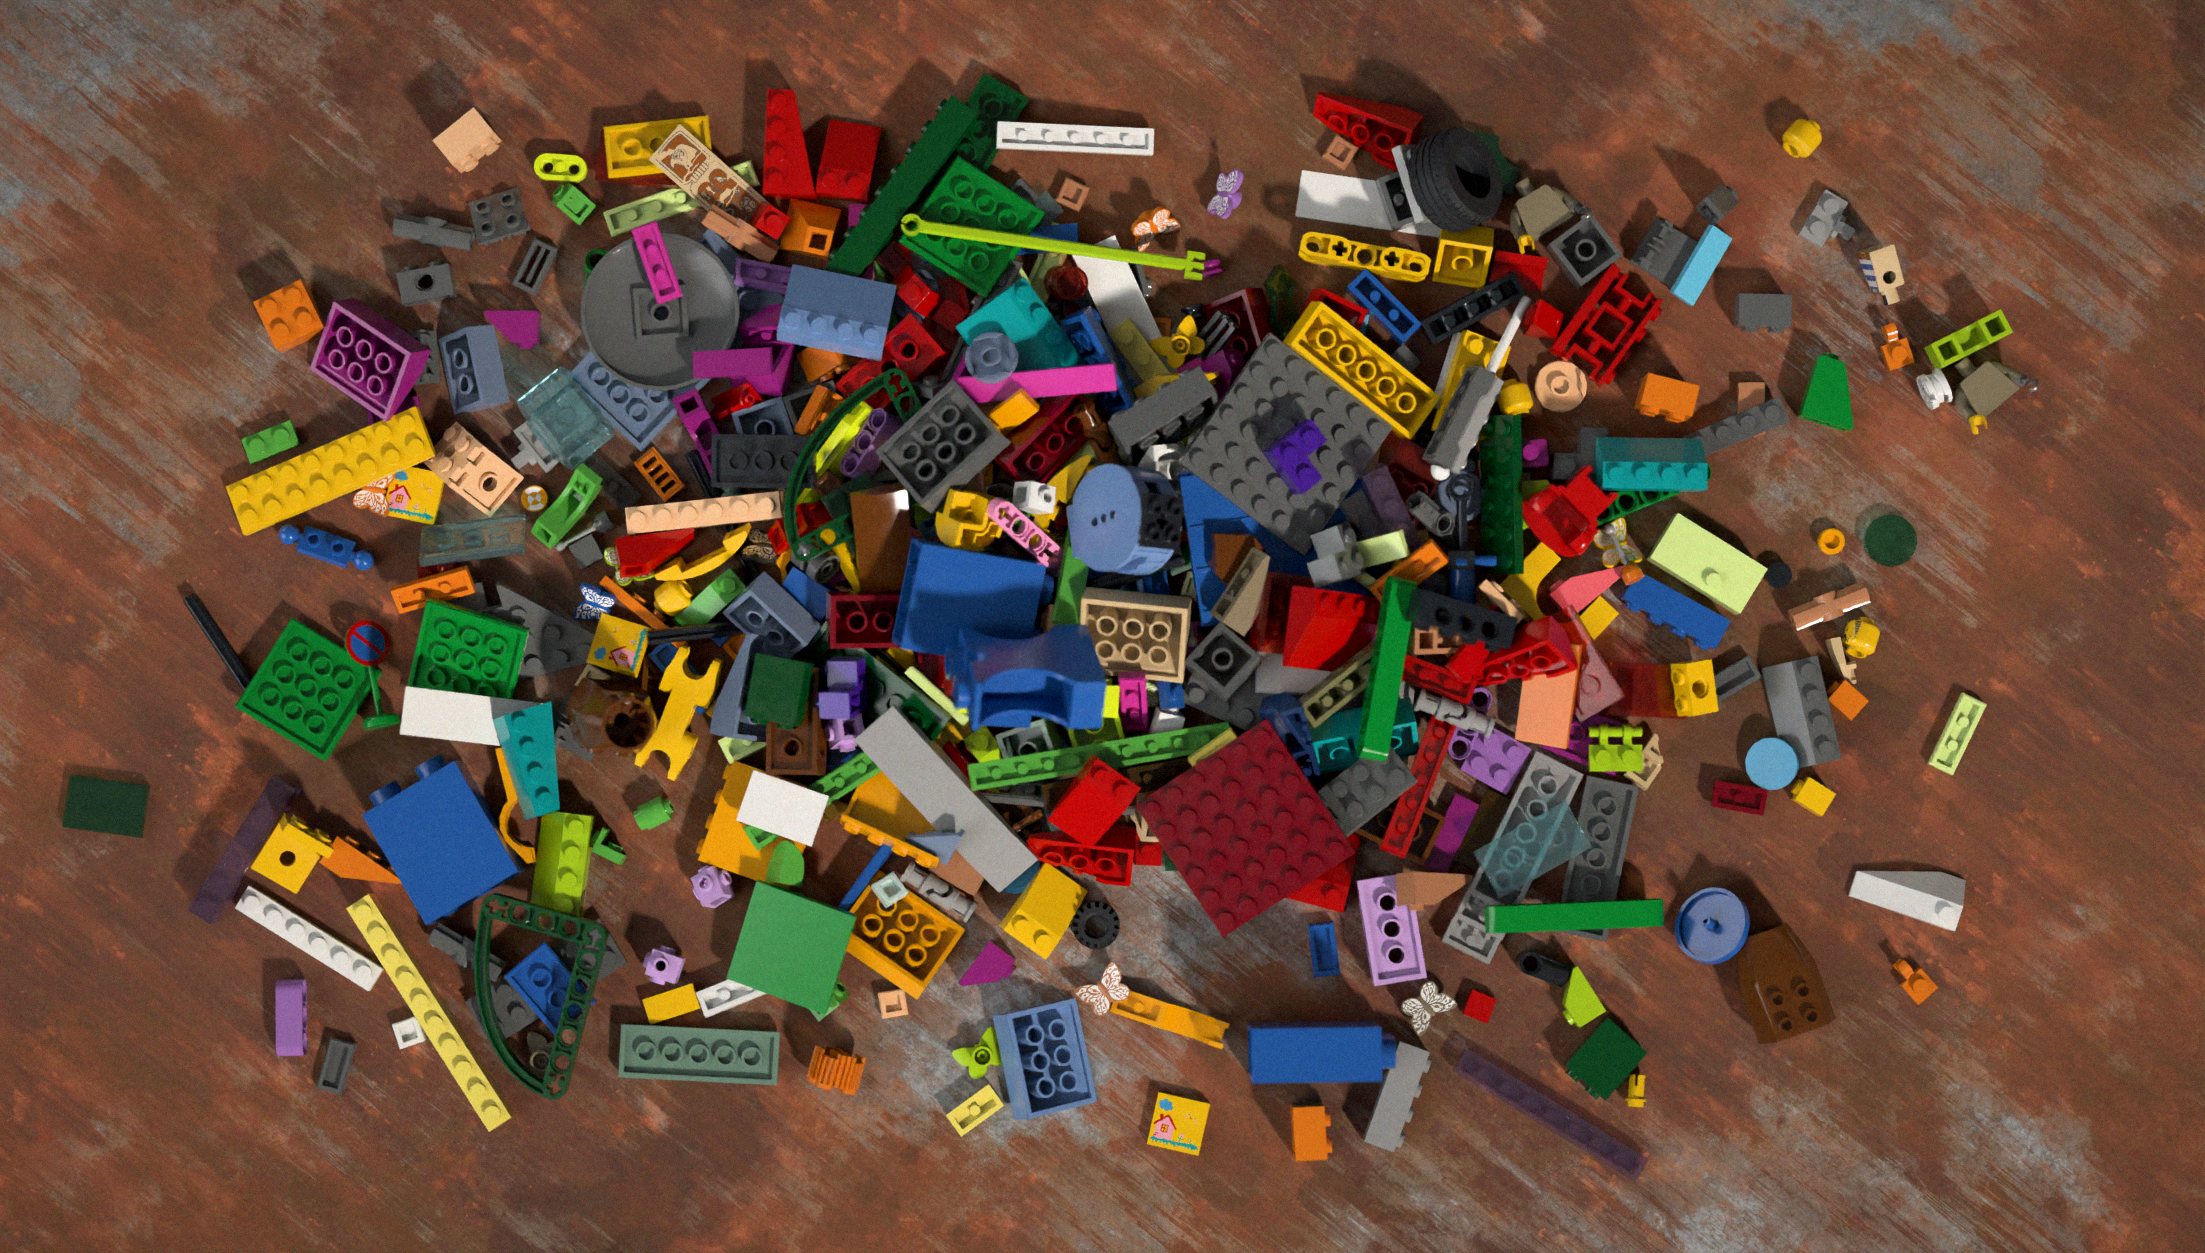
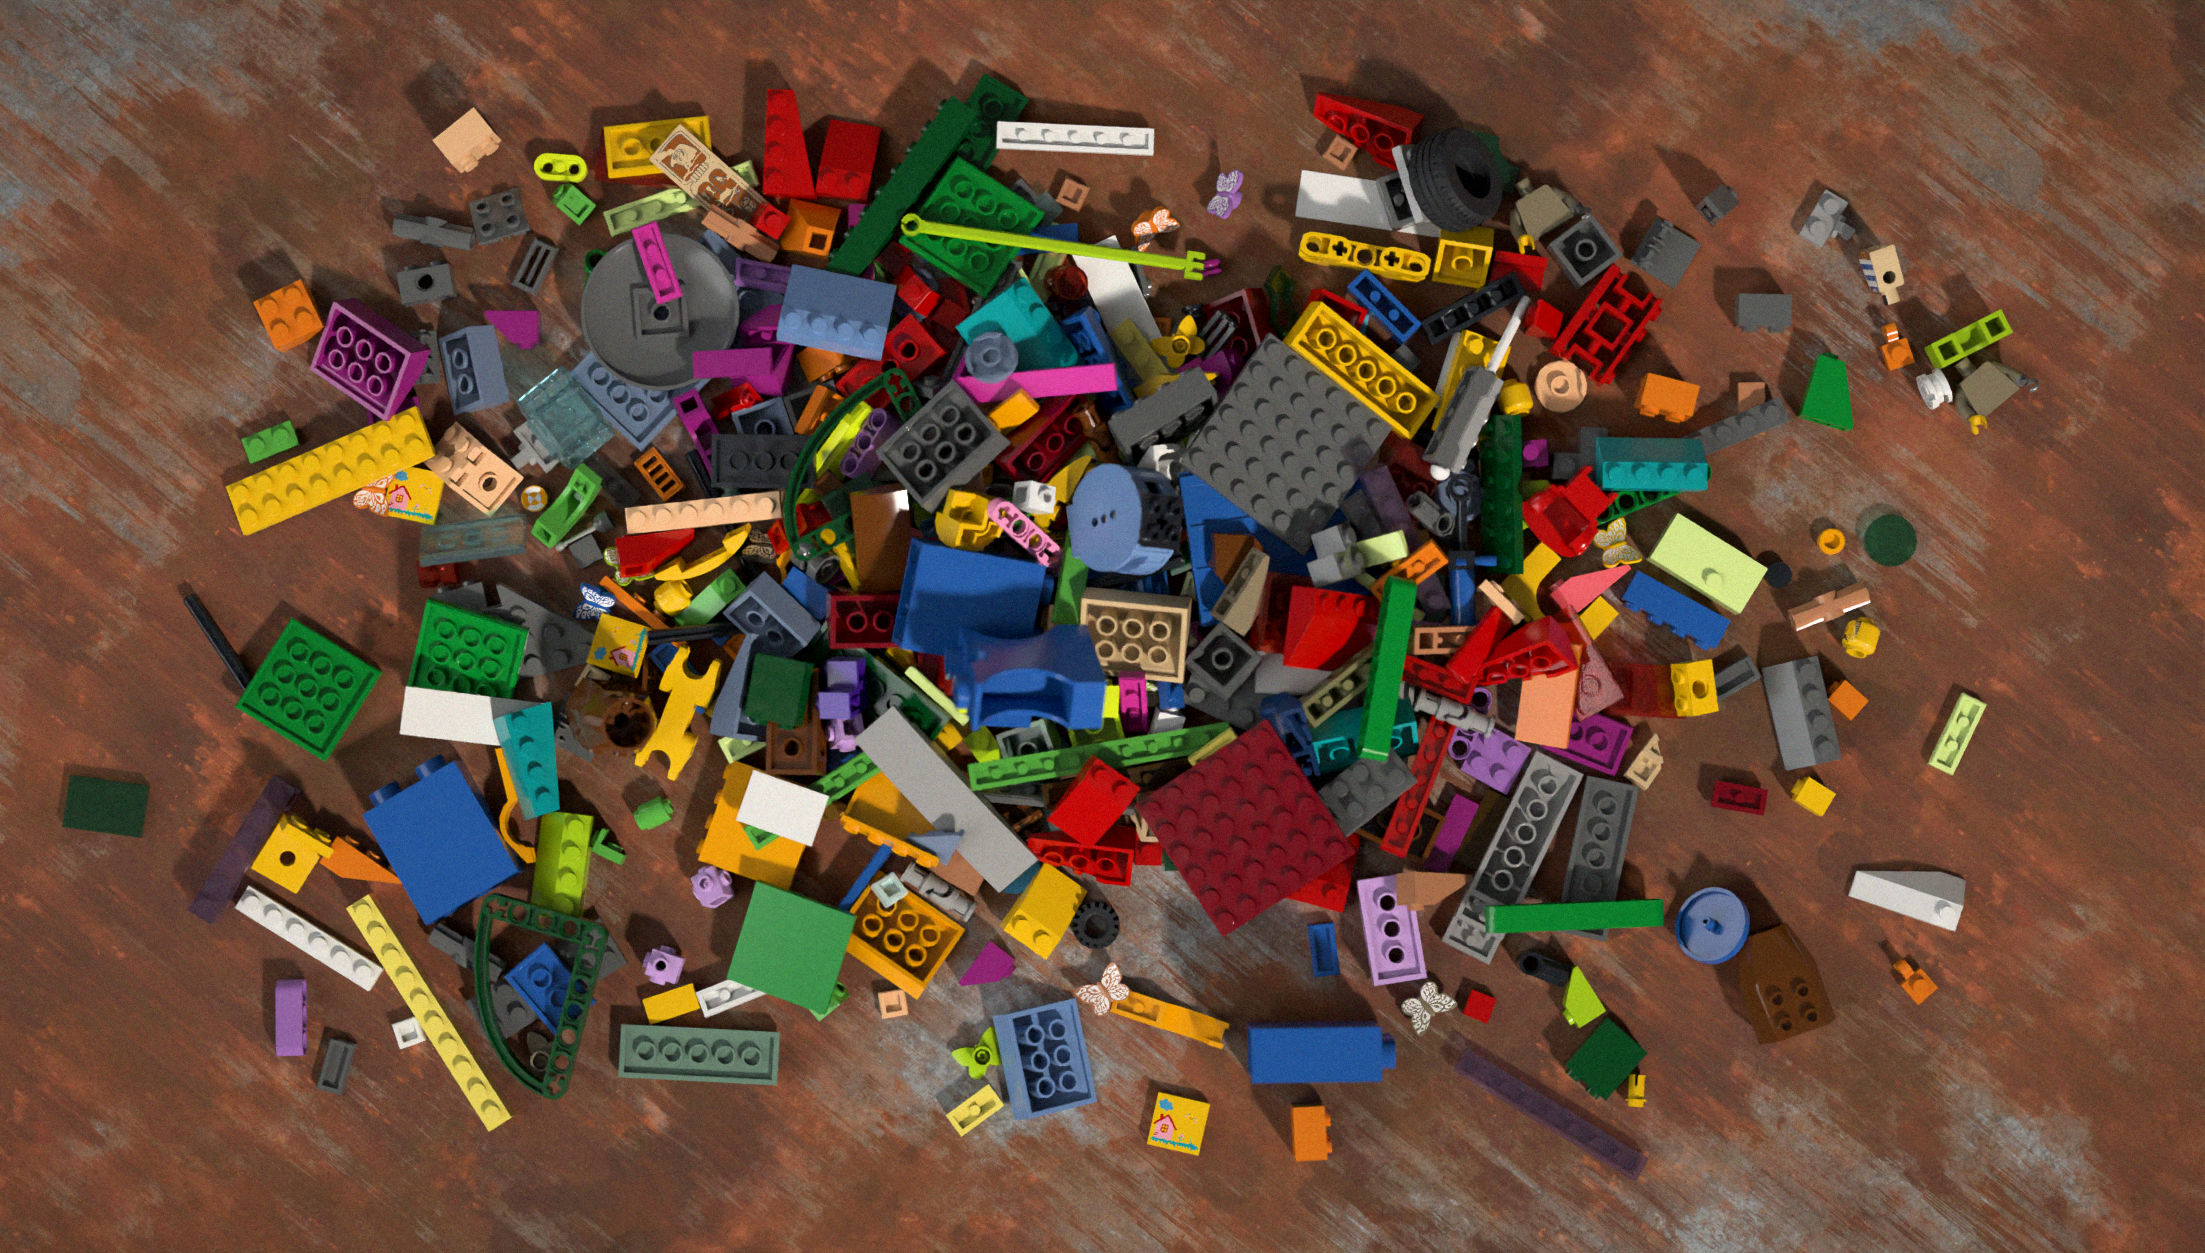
(326, 547): blue plate -> none
(369, 646): piece -> none
(441, 586): orange plate -> none
(786, 865): bright green brick -> none
(835, 1068): orange brick -> none
(960, 756): red tile -> none
(1291, 453): dark purple brick -> none
(1396, 1096): light grey brick -> none
(1499, 626): black brick -> none
(1532, 849): clear light blue tile -> none
(1615, 757): lime plate -> none
(1631, 572): hinge -> none
(1700, 265): medium azure tile -> none
(1772, 763): dark azure tile -> none
(1802, 138): yellow head -> none
(1844, 668): tan slope -> none

